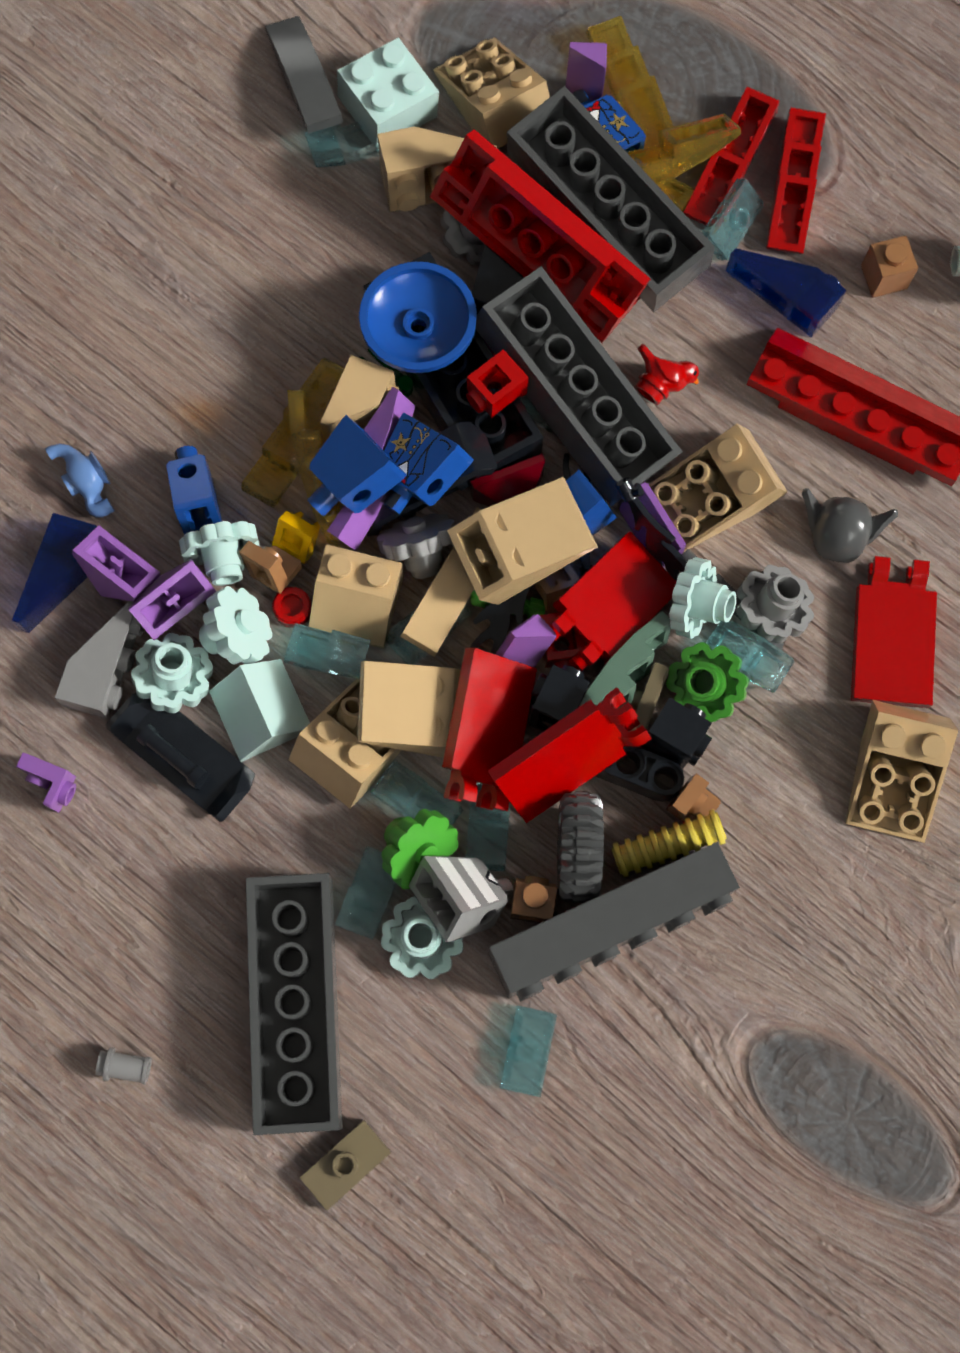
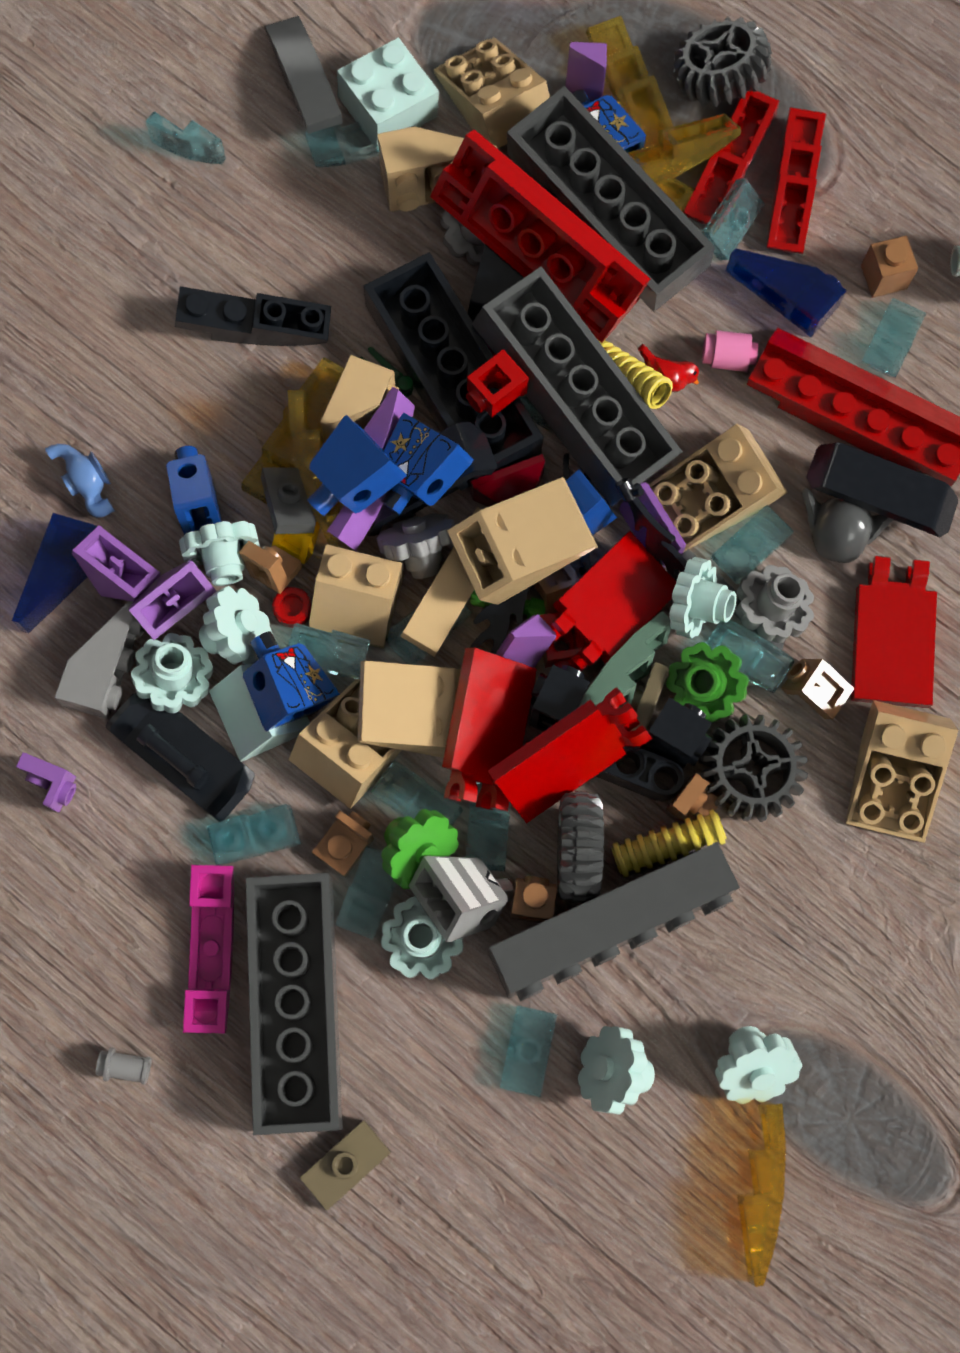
(191, 143): none -> clear light blue slope
(210, 949): none -> dark pink slope
(253, 835): none -> clear light blue slope
(255, 321): none -> black slope
(286, 682): none -> blue torso
(287, 501): none -> dark grey plate
(344, 842): none -> medium nougat bracket
(412, 297): blue dish -> none
(614, 1070): none -> light aqua plant
(649, 384): none -> light yellow piece
(722, 61): none -> dark grey gear
(729, 350): none -> bright pink brick
(752, 544): none -> clear light blue plate
(757, 1066): none -> light aqua plant
(762, 1209): none -> clear yellow slope
(785, 760): none -> dark grey gear
(818, 686): none -> medium nougat bracket
(883, 487): none -> black piece
(893, 338): none -> clear light blue slope

